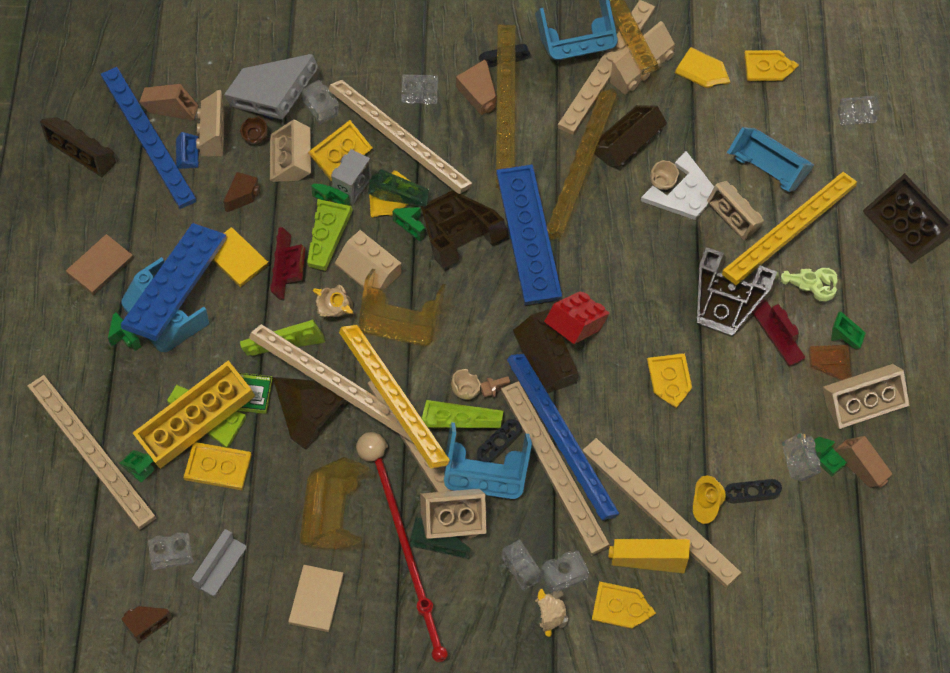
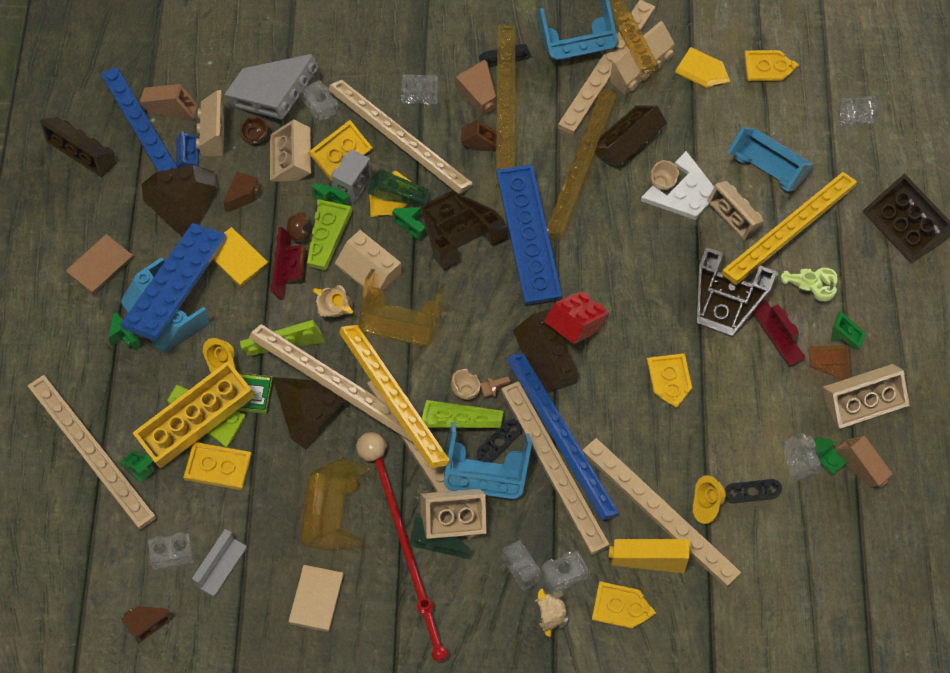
(180, 195): none -> dark brown wedge
(217, 353): none -> yellow piece
(295, 227): none -> reddish brown hair
(478, 137): none -> reddish brown slope

